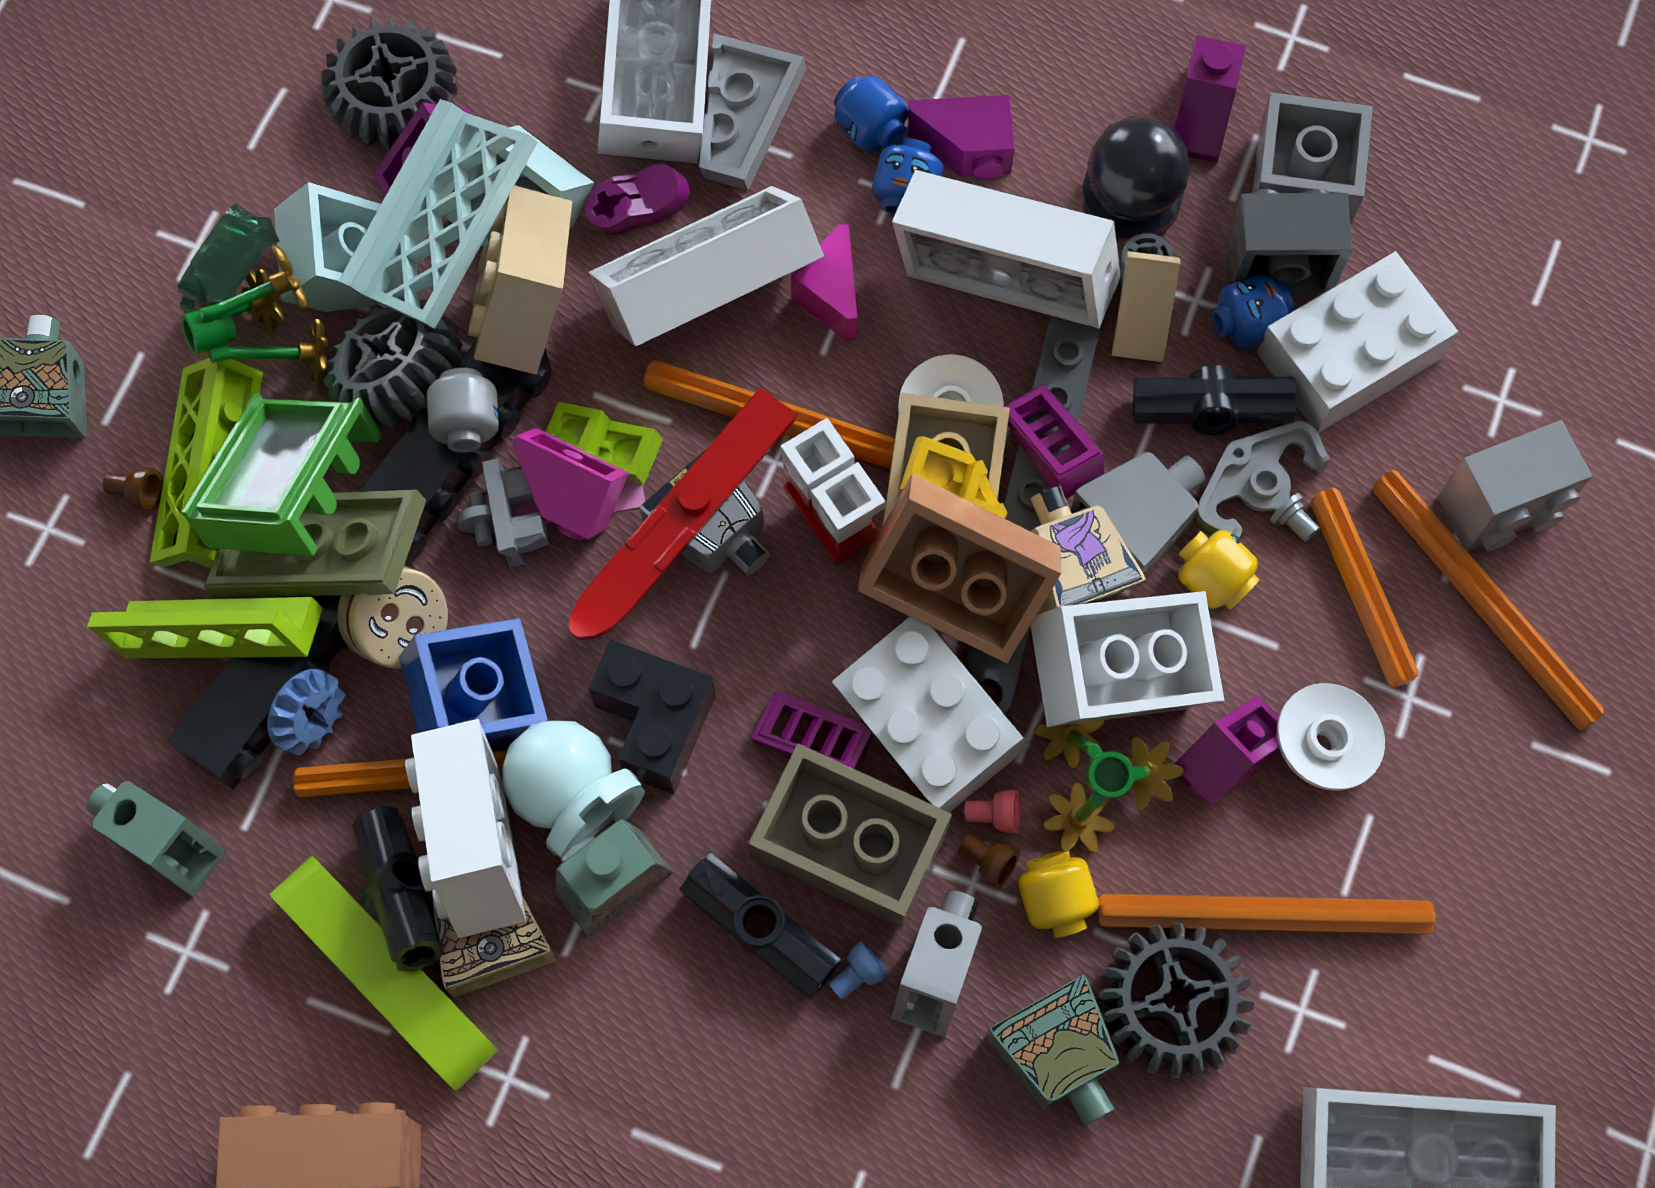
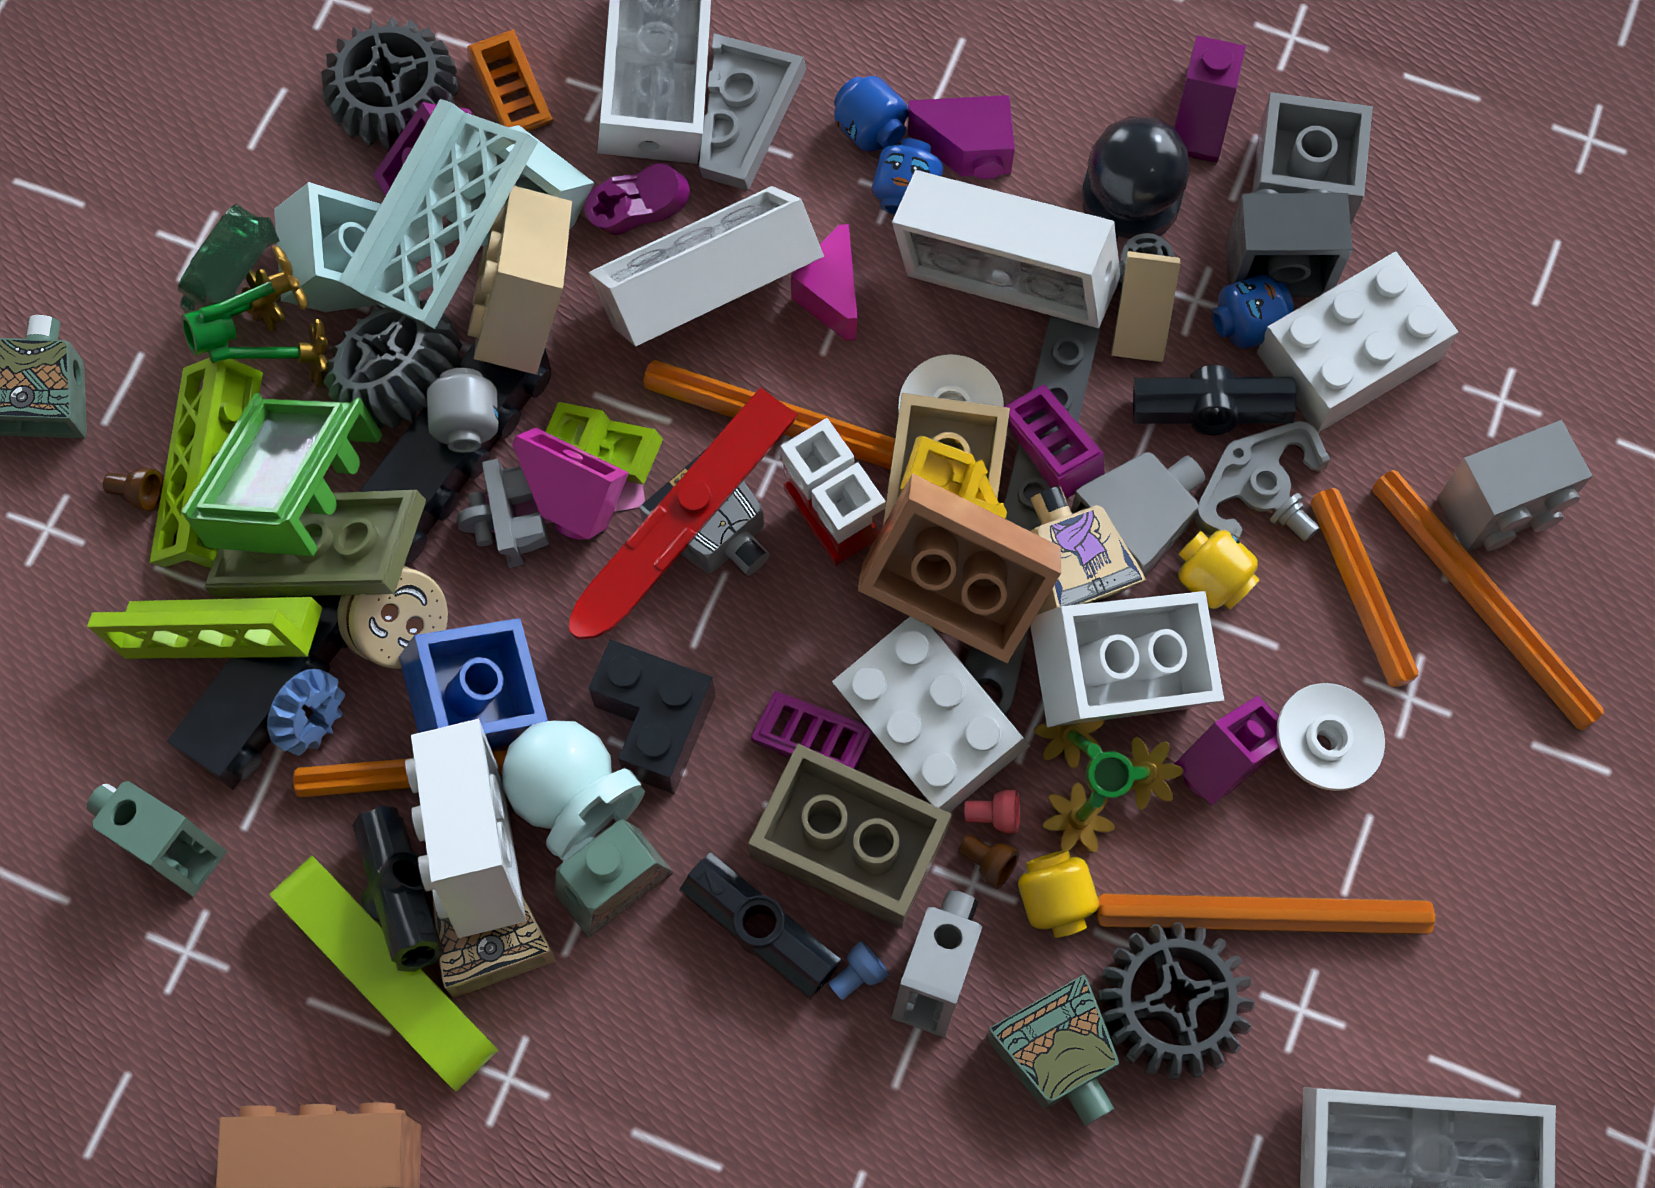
(496, 49): none -> orange slope

